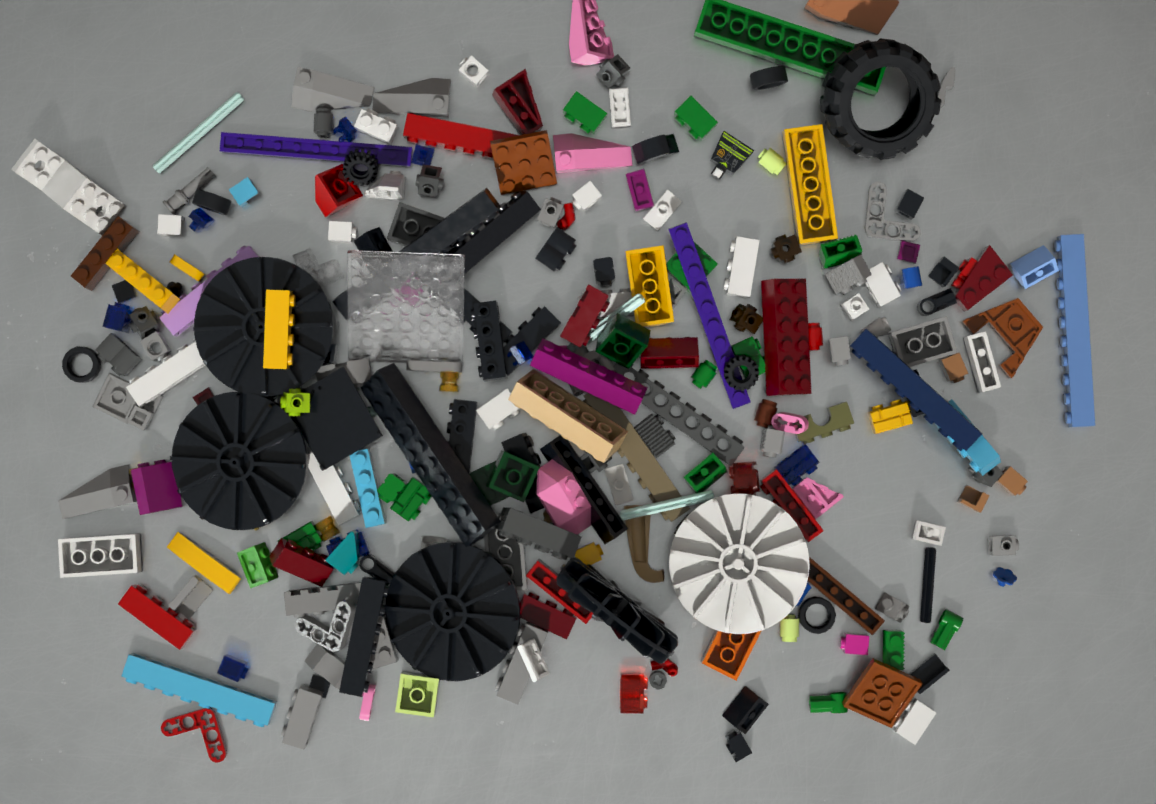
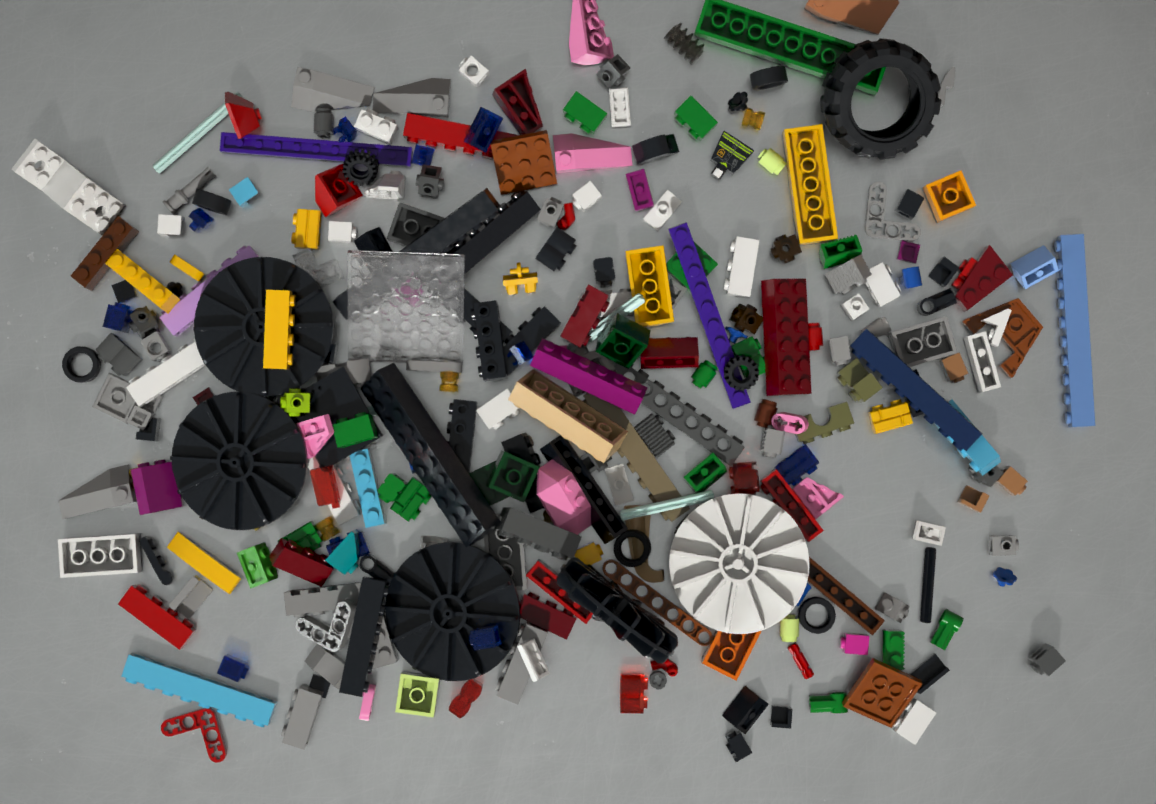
(151, 432): none -> black panel
(156, 561): none -> black hinge
(242, 114): none -> red slope
(307, 229): none -> yellow brick
(316, 433): none -> bright pink wing
(325, 486): none -> clear red panel
(354, 430): none -> green brick
(469, 693): none -> clear red brick
(483, 129): none -> clear blue brick
(485, 637): none -> clear blue brick
(518, 278): none -> yellow hips
(632, 562): none -> black tyre
(664, 608): none -> dark orange beam
(685, 43): none -> clear smoke piece
(735, 334): none -> blue plant
(738, 102): none -> black plant
(753, 118): none -> clear yellow wheel
(781, 716): none -> black panel
(800, 661): none -> red axle
(859, 381): none -> olive brick
(949, 196): none -> light orange brick
(999, 322): none -> white slope
(1046, 660): none -> dark grey brick

